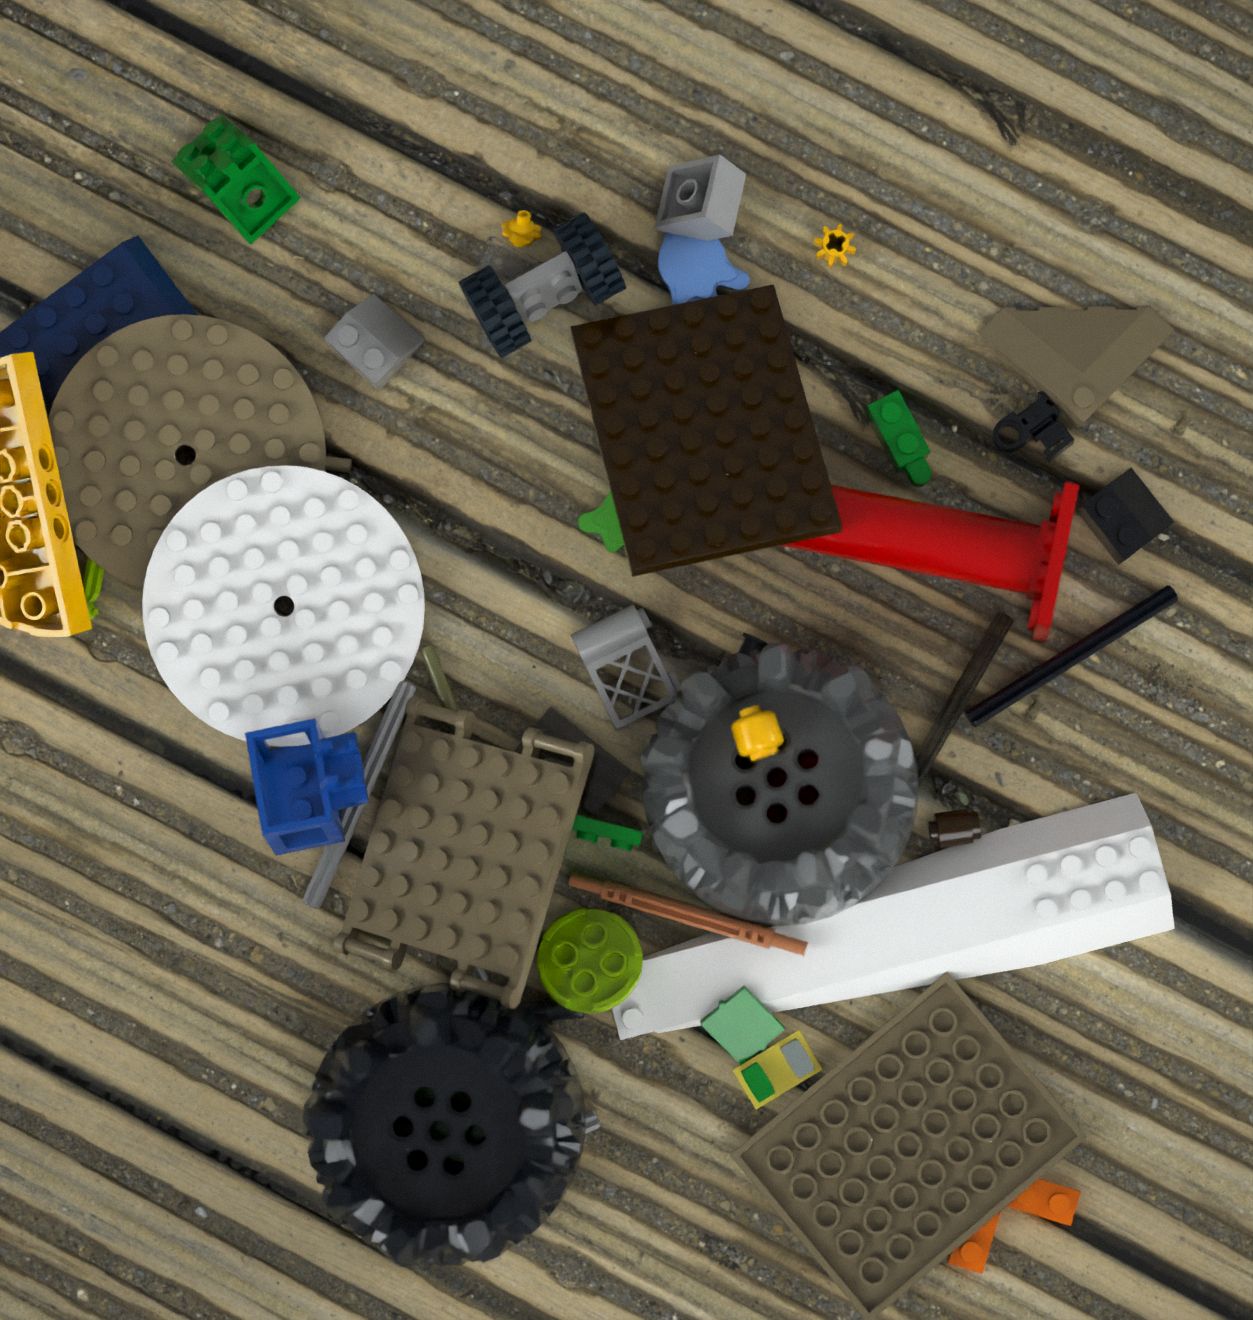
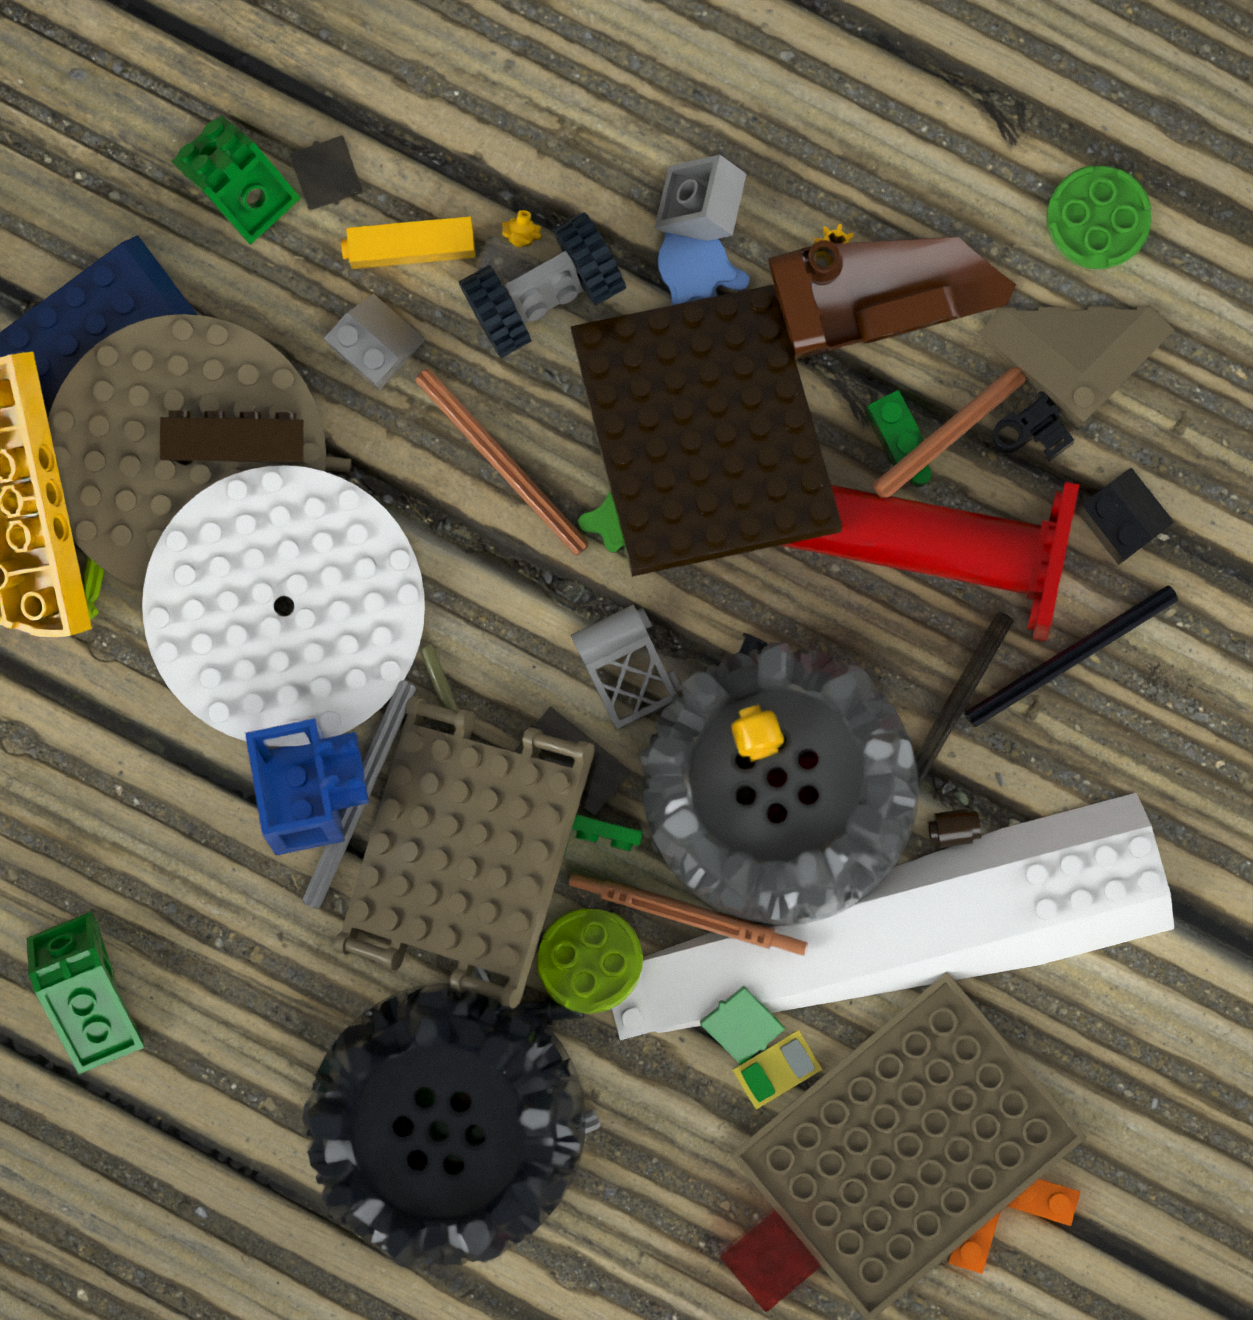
(80, 993): none -> green bracket
(232, 438): none -> dark brown brick
(326, 173): none -> clear smoke piece
(409, 242): none -> yellow brick
(502, 462): none -> nougat axle
(769, 1260): none -> clear red brick
(881, 290): none -> reddish brown panel
(949, 432): none -> nougat axle
(1099, 217): none -> bright green tile

